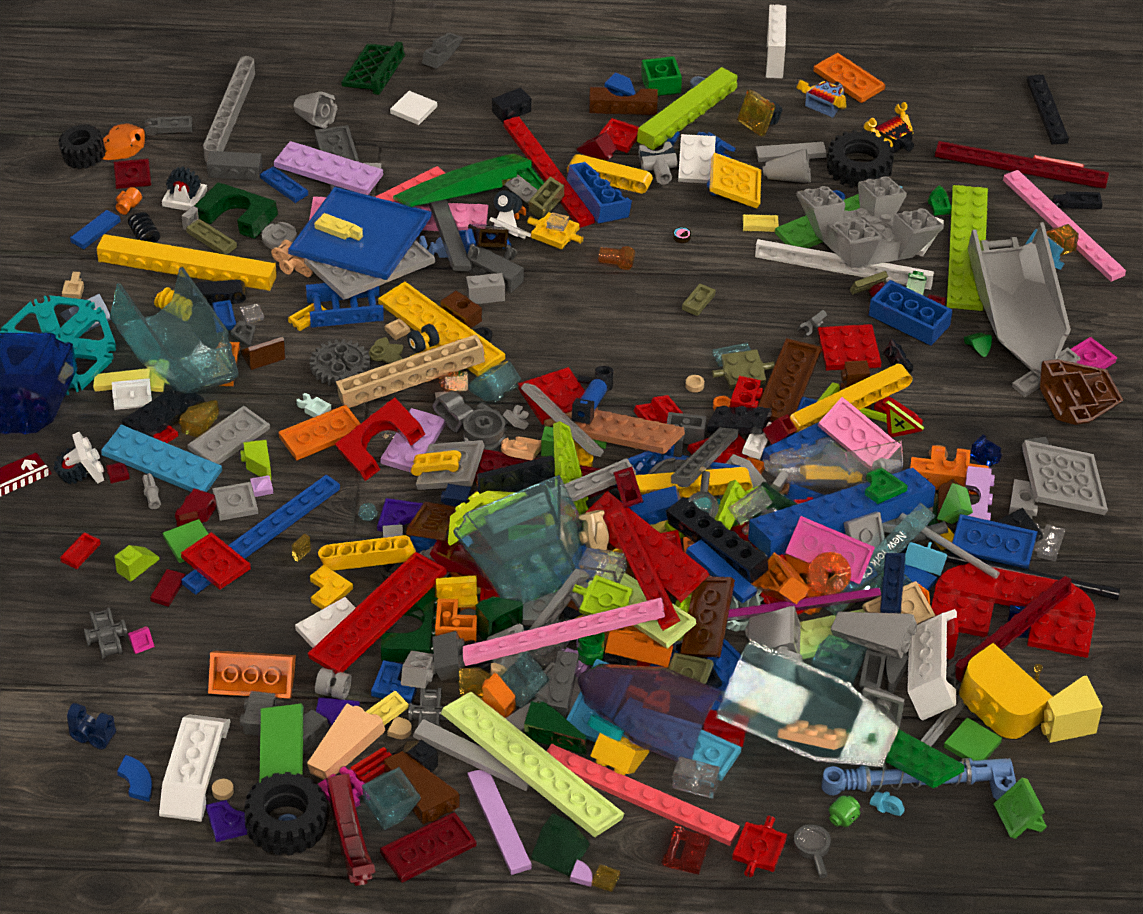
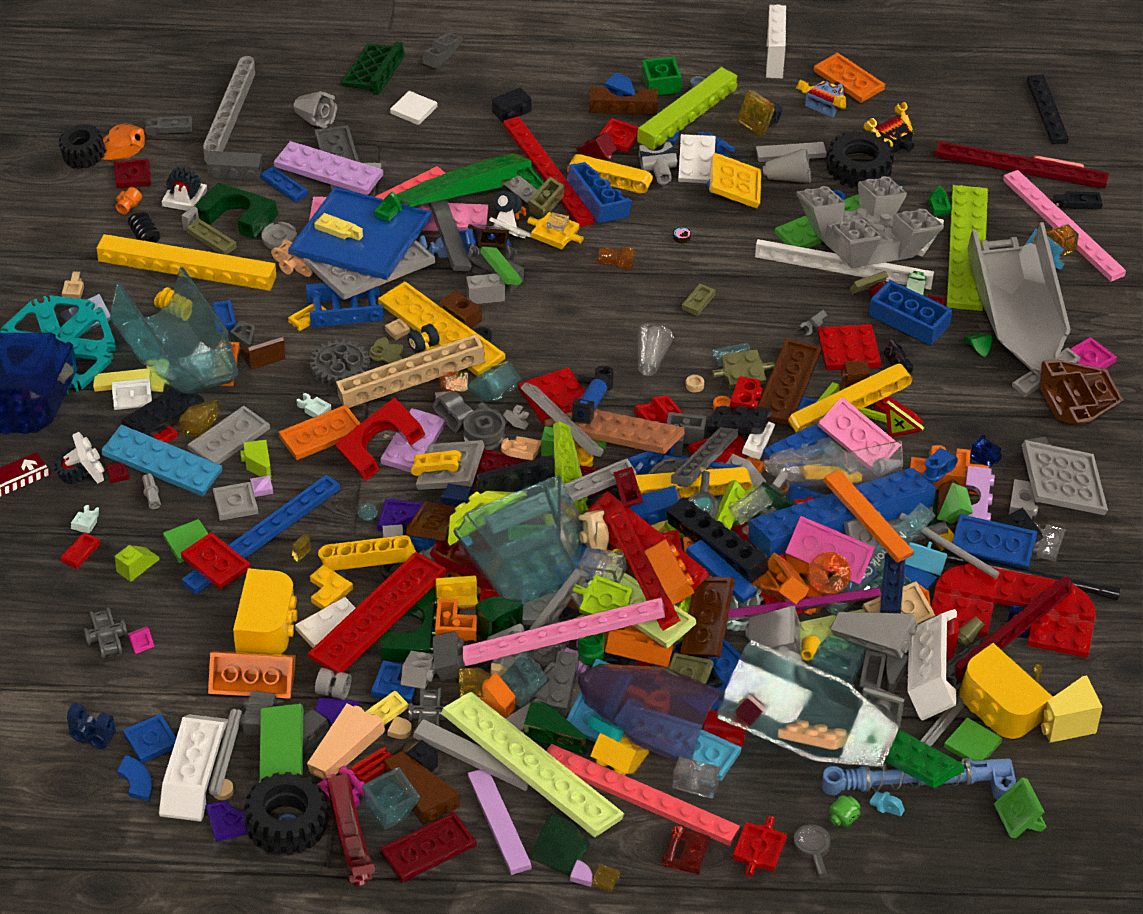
(85, 521): none -> light aqua plate
(95, 229): blue tile -> none
(150, 738): none -> blue plate
(167, 588): dark red tile -> none
(196, 506): dark red slope -> none
(223, 290): black beam -> none
(225, 752): none -> light grey axle
(252, 313): clear tile -> none
(265, 613): none -> yellow brick
(388, 208): none -> green tile
(501, 265): none -> bright green tile
(652, 347): none -> clear cone
(670, 571): none -> orange brick
(750, 709): none -> dark red slope
(760, 223): light yellow tile -> none
(780, 429): dark red slope -> none
(809, 646): none -> yellow cone
(868, 516): none -> orange tile
(883, 486): green tile -> none
(939, 465): none -> blue piece
(969, 631): none -> olive cone

